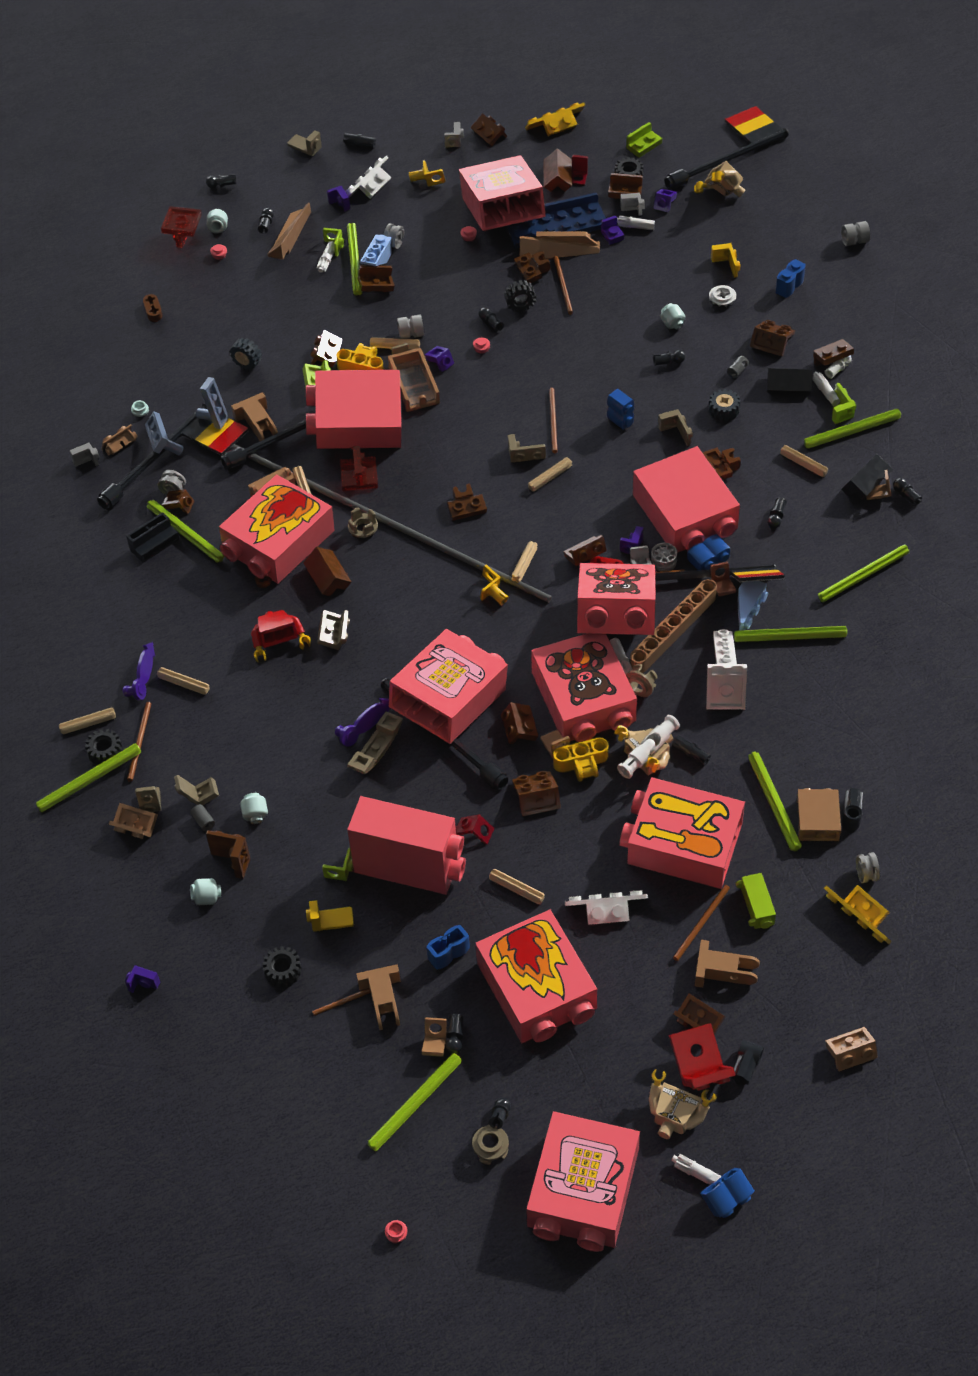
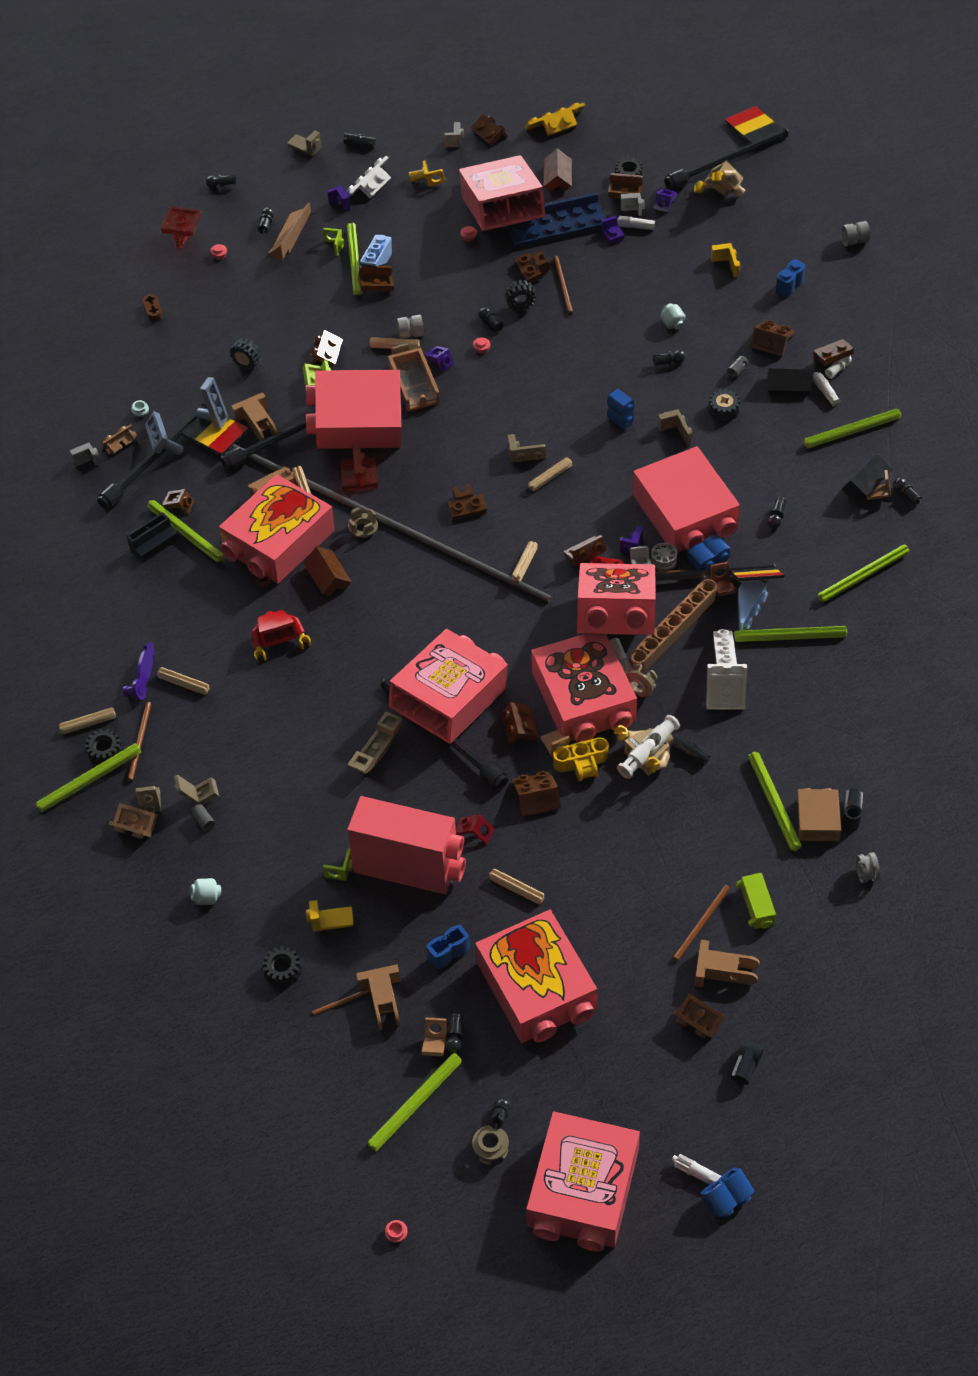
(142, 976): dark purple bracket -> none
(170, 482): light grey wheel -> none
(217, 221): light aqua head -> none
(231, 847): reddish brown bracket -> none
(254, 808): light aqua head -> none
(326, 257): white piece -> none
(333, 629): dark tan bracket -> none
(361, 359): yellow piece -> none
(369, 718): dark purple brick -> none
(396, 234): light grey wheel -> none
(492, 588): yellow bracket -> none
(553, 420): dark orange axle -> none
(559, 244): medium nougat wedge -> none
(579, 168): dark red bracket -> none
(606, 909): white bracket -> none
(642, 140): lime bracket -> none
(676, 1108): tan torso -> none
(683, 832): coral brick -> none
(705, 1068): red bracket -> none
(723, 463): reddish brown plate -> none
(726, 291): white gear -> none
(804, 461): tan axle -> none
(846, 408): lime bracket -> none
(852, 1048): medium nougat bracket -> none
(865, 908): yellow bracket -> none

